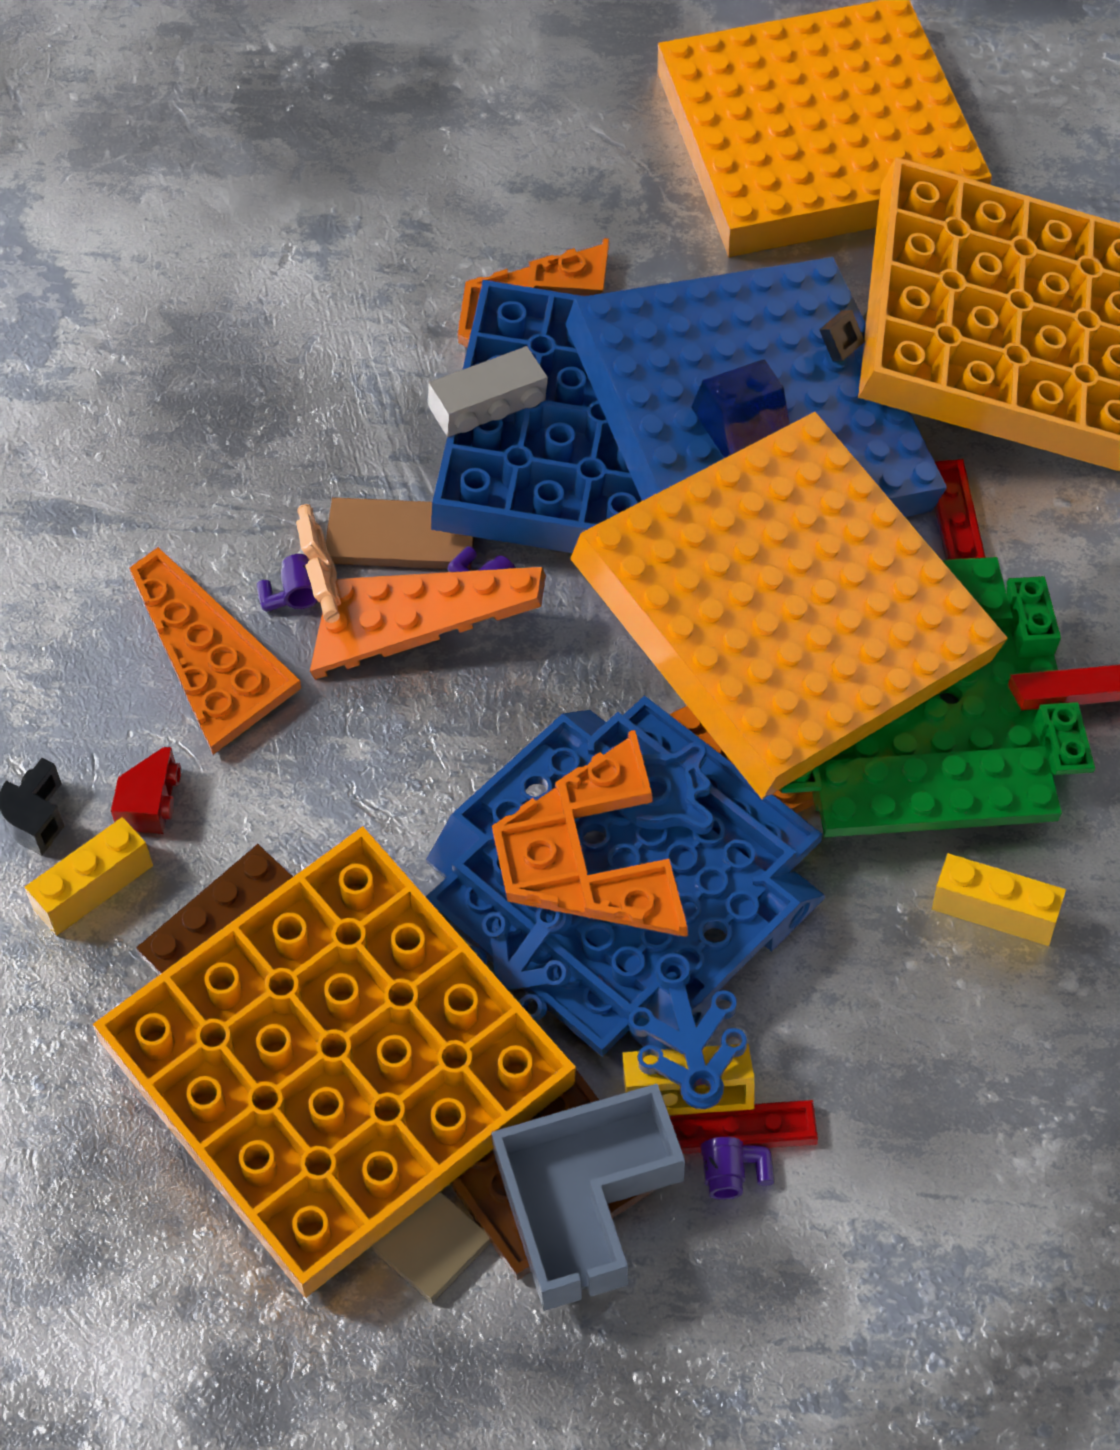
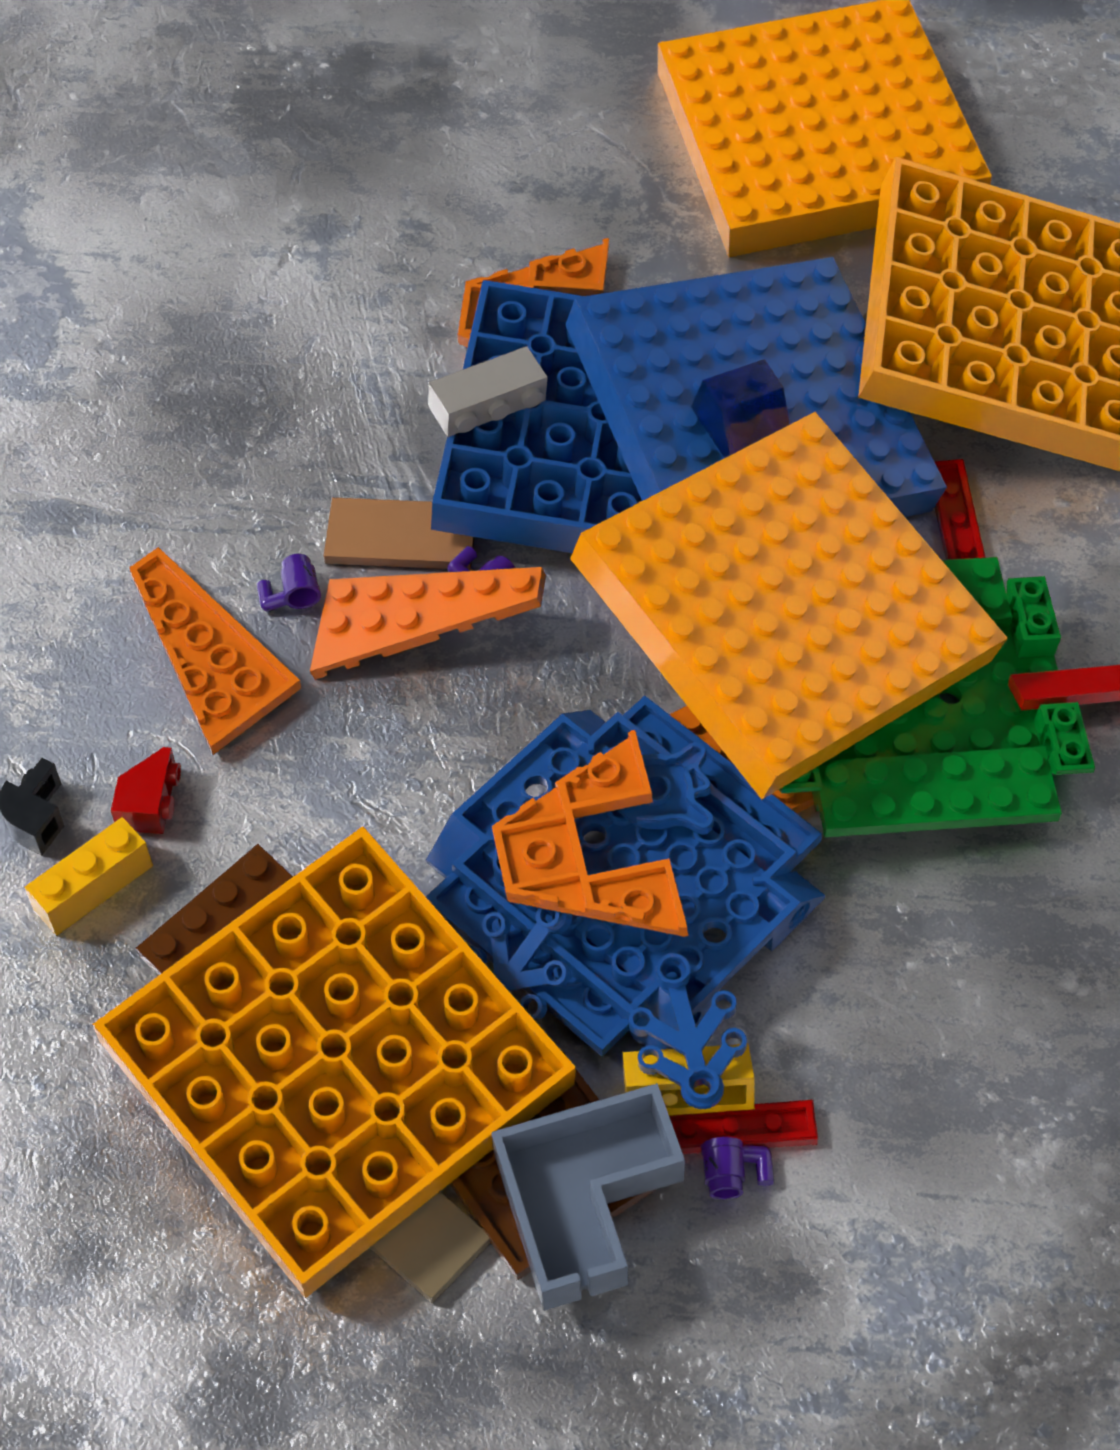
(320, 567): light nougat piece -> none
(842, 335): black plate -> none
(998, 899): yellow brick -> none

